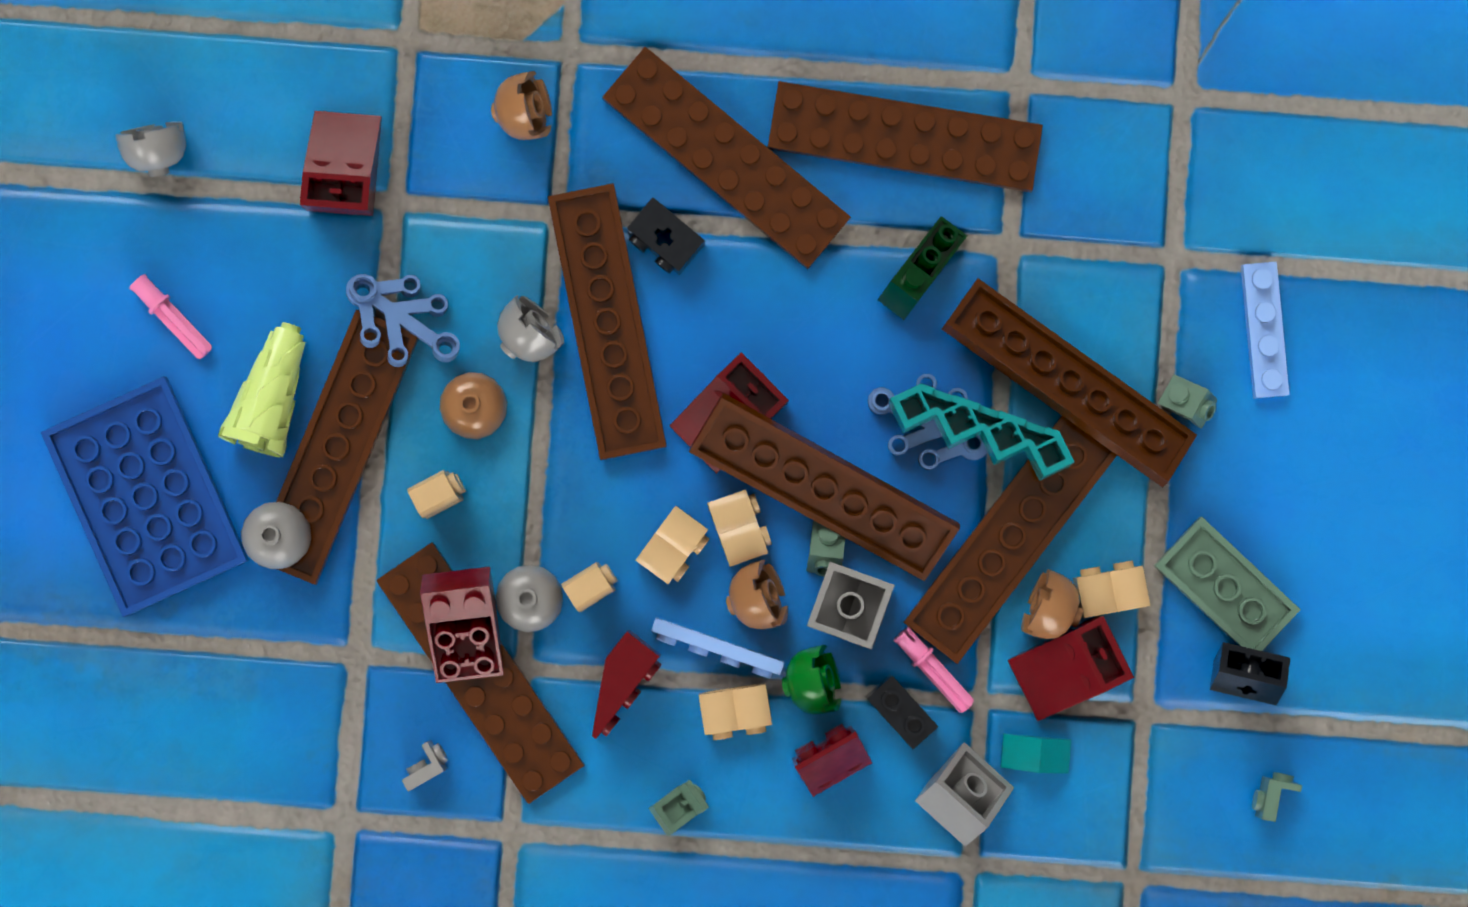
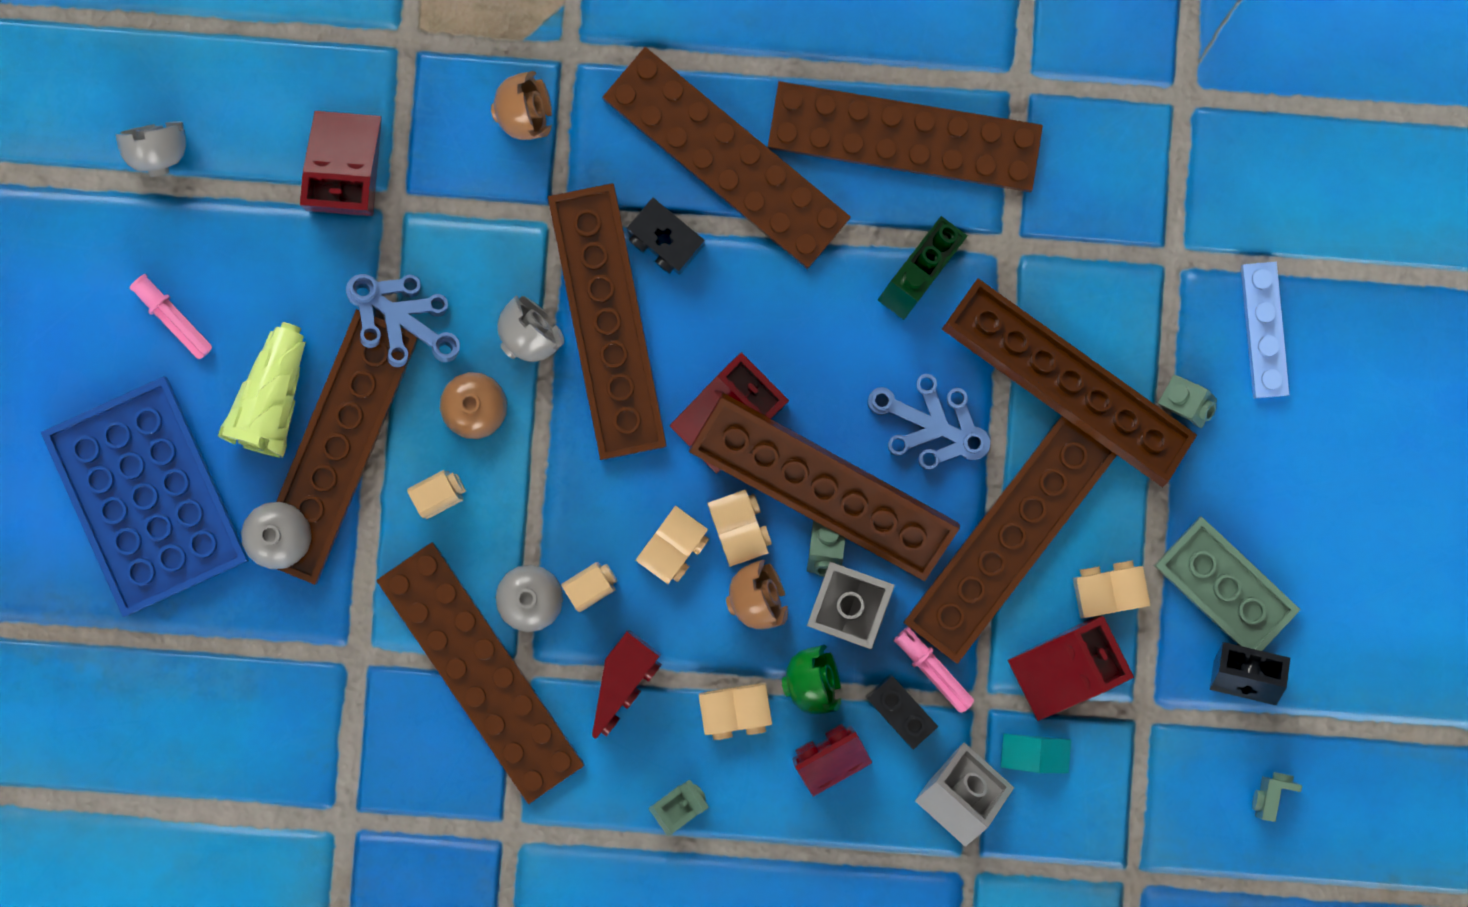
(421, 771): light grey bracket -> none
(462, 624): dark red slope -> none
(703, 643): light blue plate -> none
(999, 431): teal brick -> none
(1052, 607): medium nougat cylinder -> none

